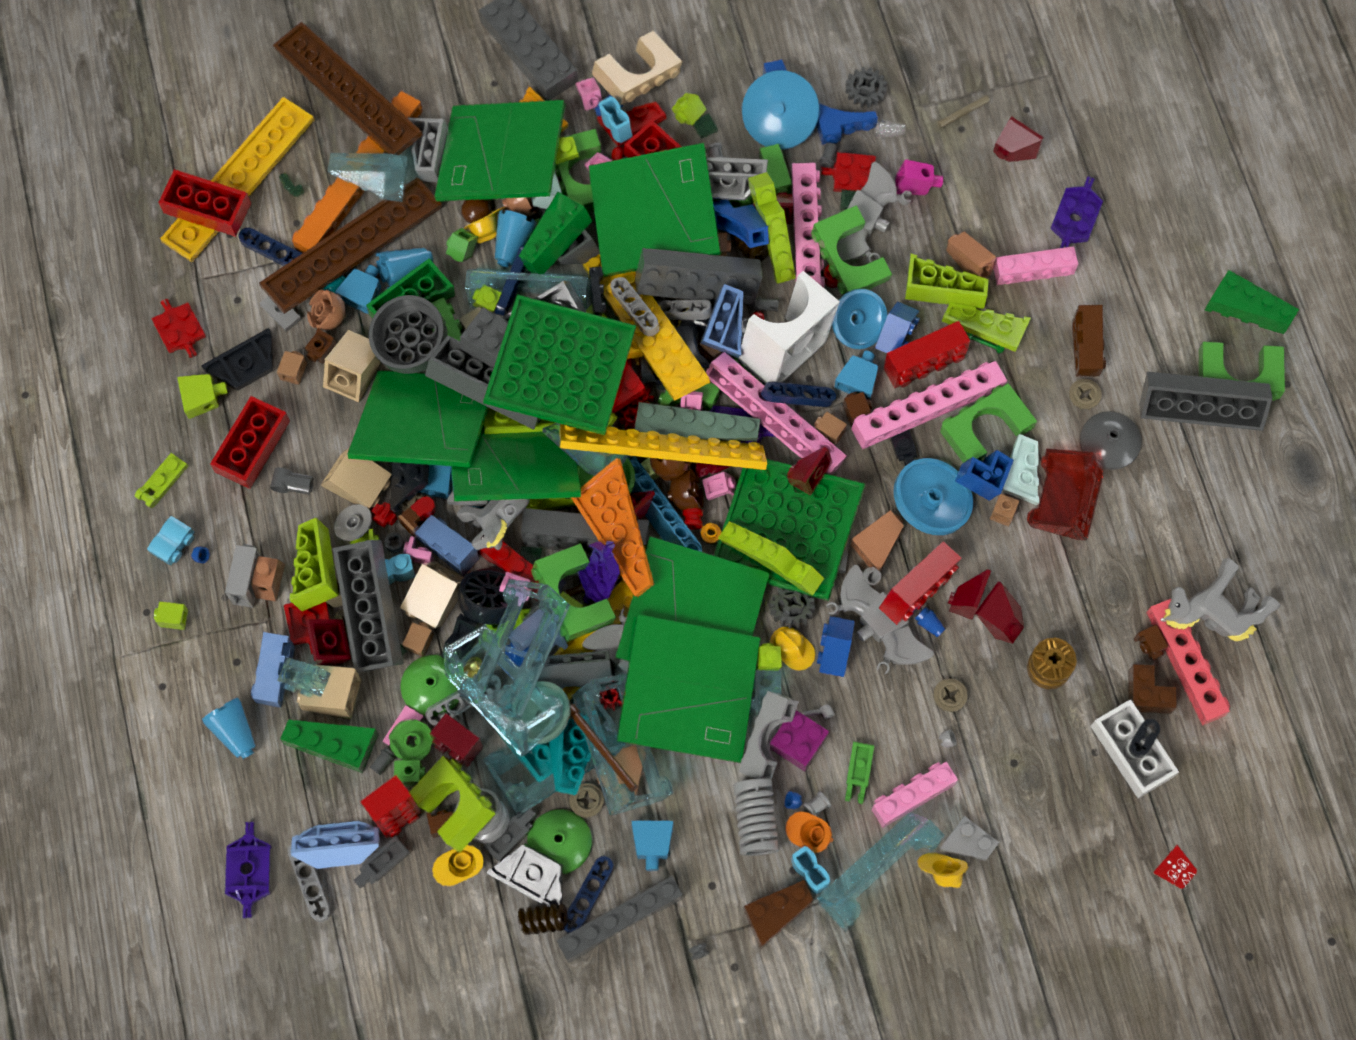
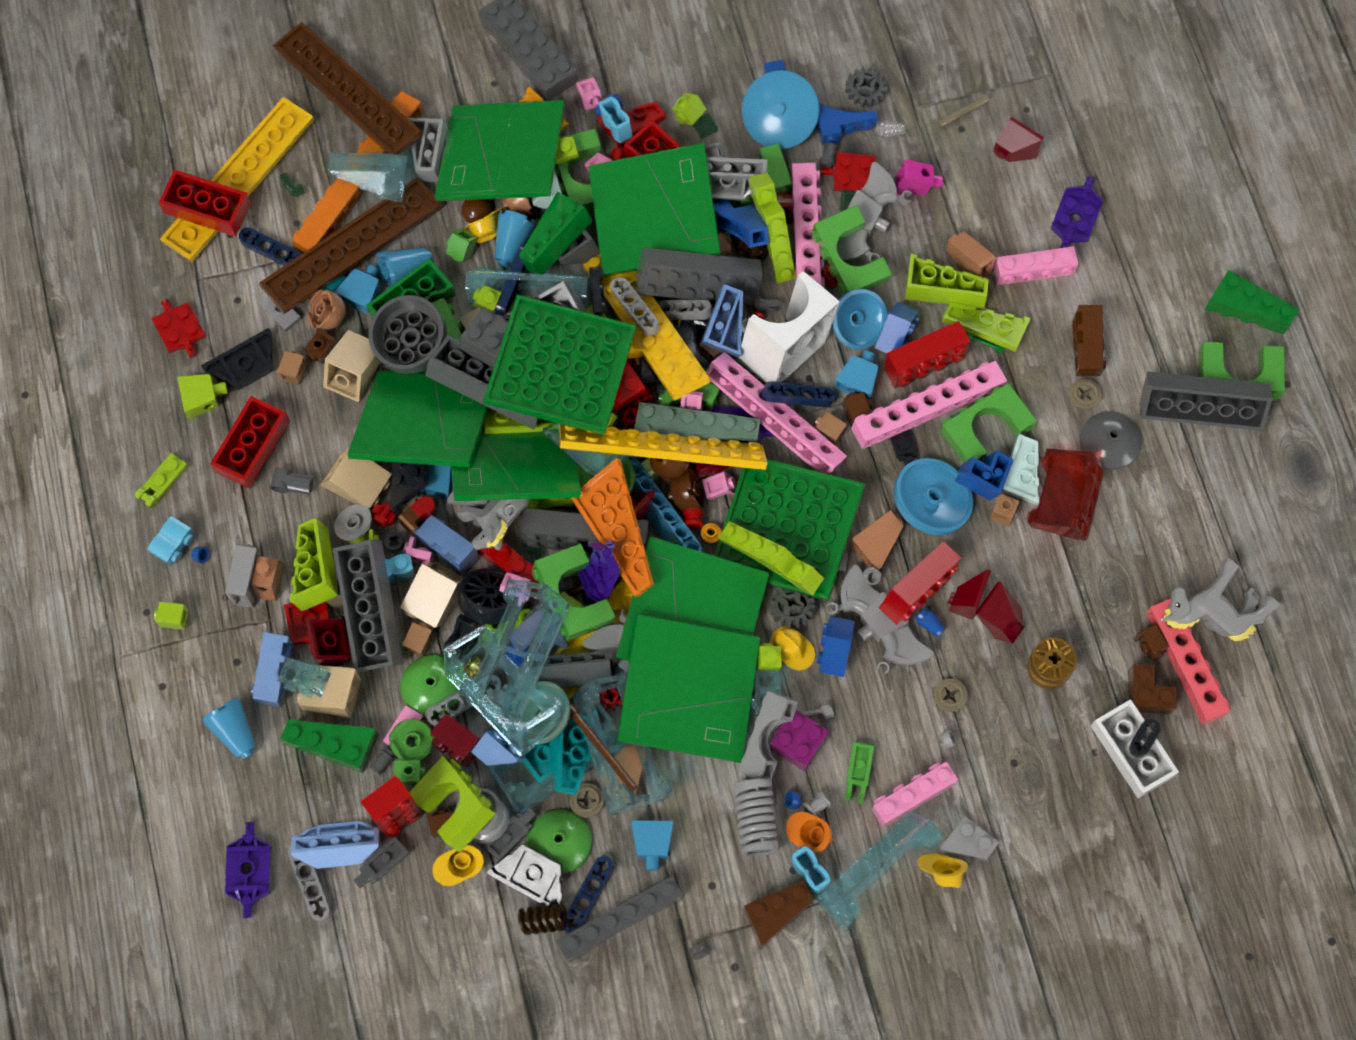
(495, 750): none -> medium blue slope
(626, 85): tan arch -> none
(810, 470): dark red slope -> none
(1176, 868): red sticker -> none

